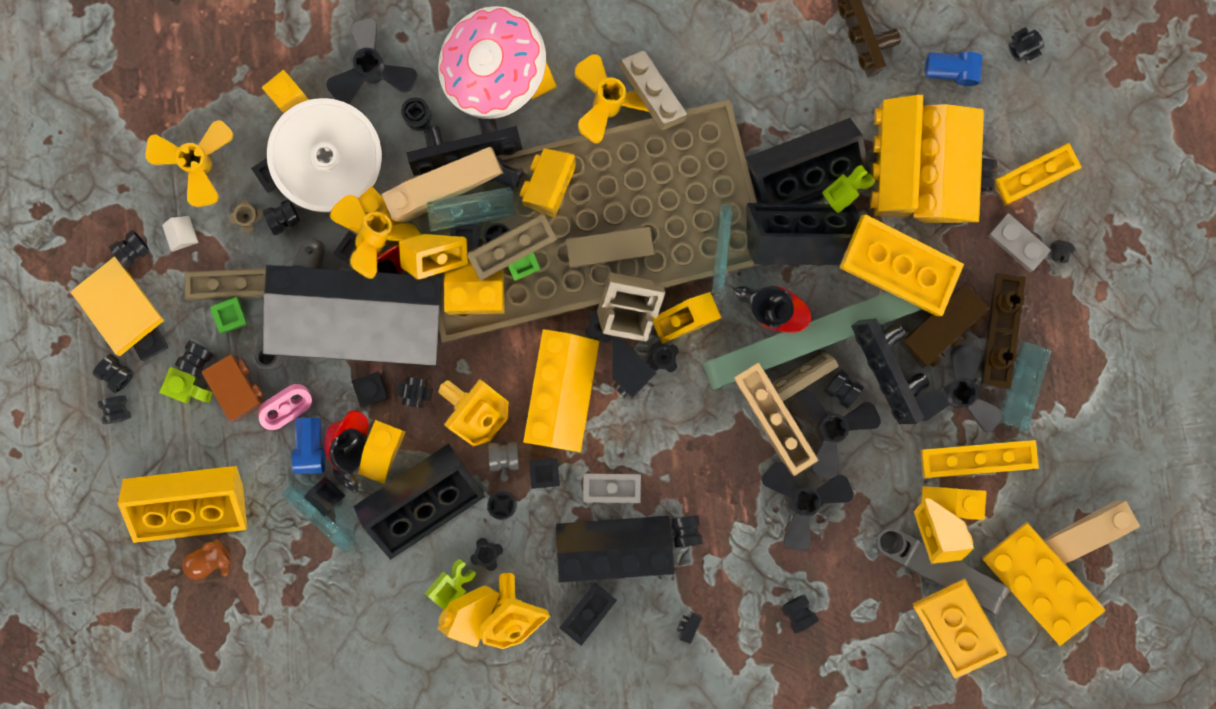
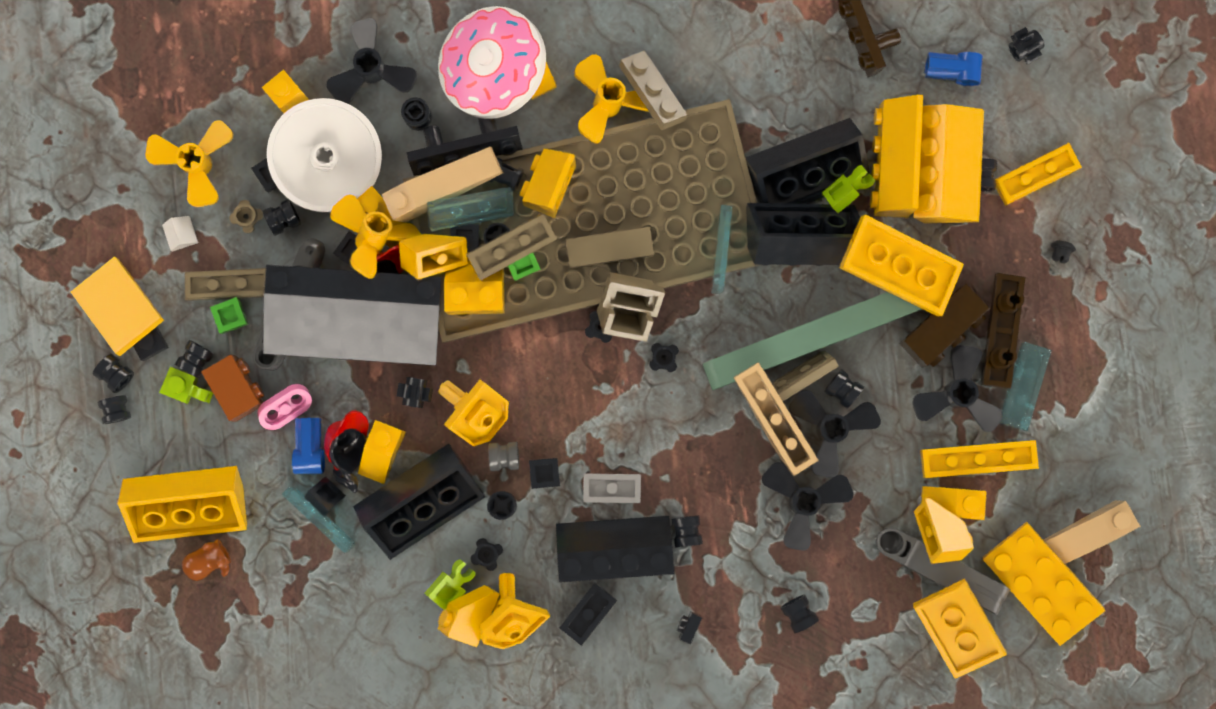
(129, 249): black wheel -> none
(370, 389): black plate -> none
(561, 391): yellow slope -> none
(629, 369): black slope -> none
(686, 317): yellow slope -> none
(776, 308): black hair -> none
(887, 371): black plate -> none
(1019, 243): light grey plate -> none

